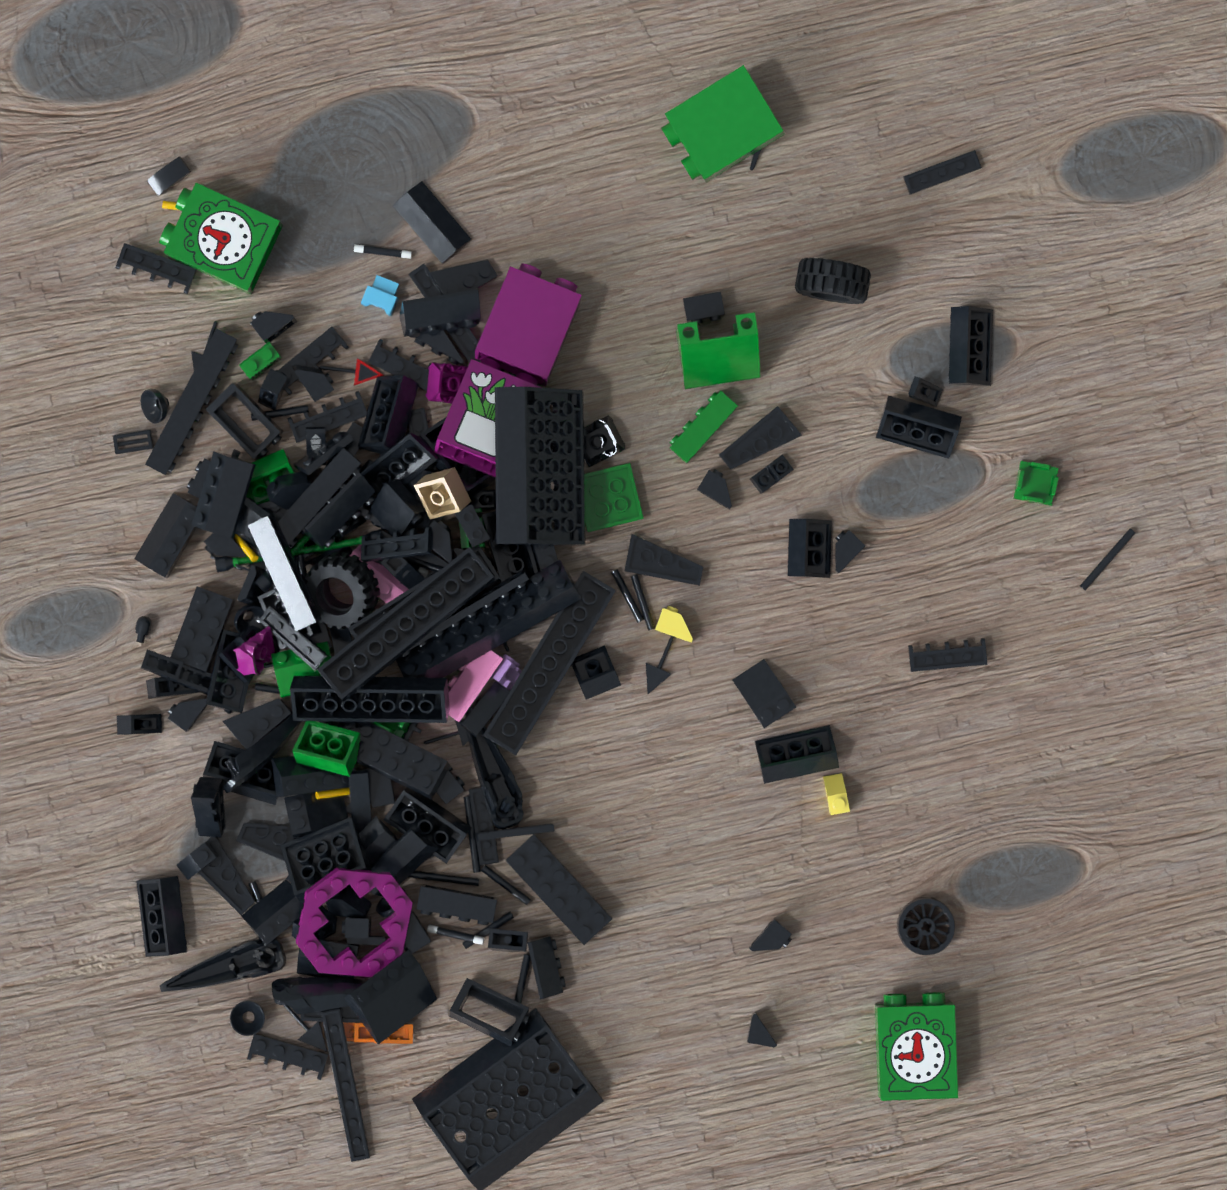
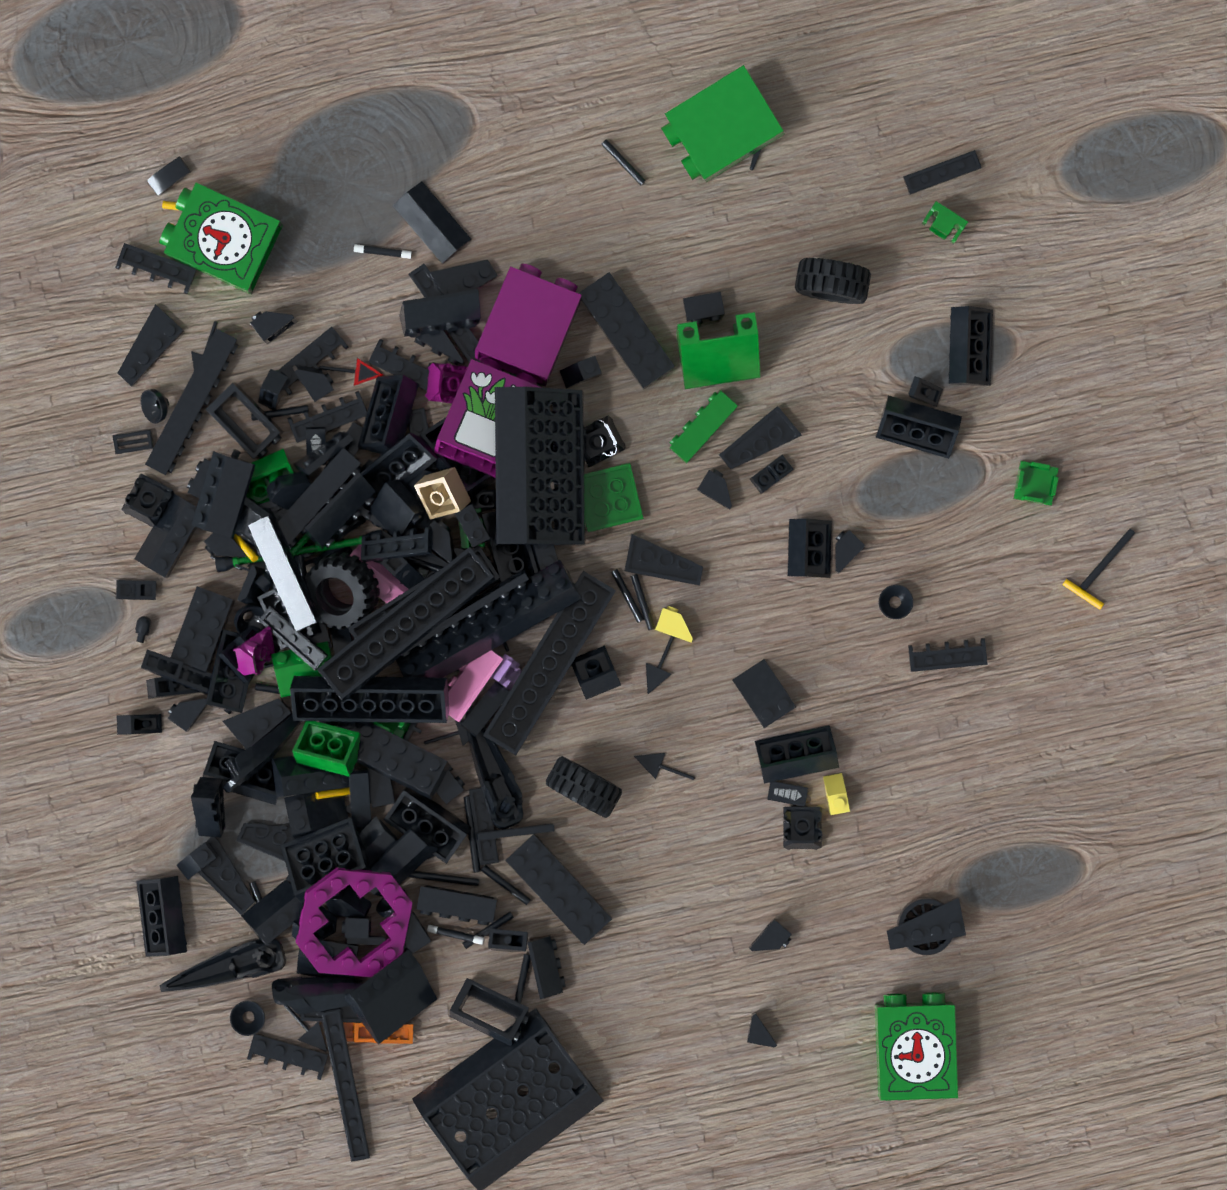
(135, 590): none -> black slope
(147, 500): none -> black slope
(150, 344): none -> black wing
(260, 361): green brick -> none
(381, 295): medium azure piece -> none
(581, 372): none -> black slope
(583, 787): none -> black tyre
(623, 162): none -> black bar
(626, 330): none -> black brick
(653, 763): none -> black piece
(787, 793): none -> tile
(802, 828): none -> black slope
(906, 601): none -> black piece
(932, 926): none -> black wing
(945, 222): none -> green panel
(1083, 594): none -> yellow piece

